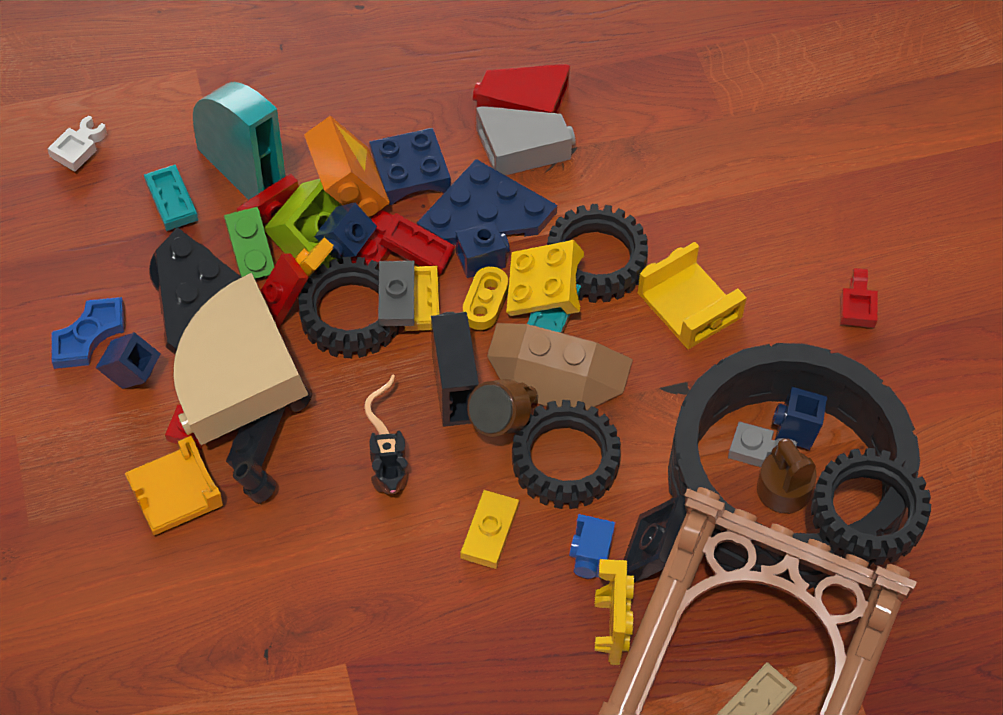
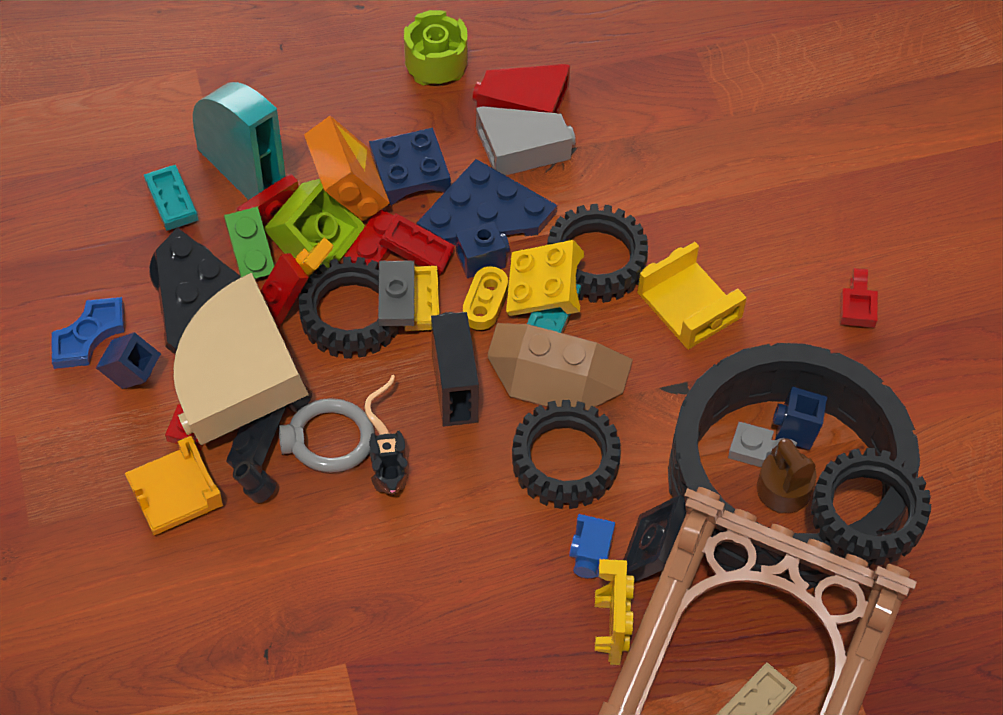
(77, 147): white plate -> none
(292, 435): none -> light grey piece
(347, 230): dark blue brick -> none
(435, 48): none -> lime brick
(489, 529): yellow plate -> none
(500, 406): piece -> none

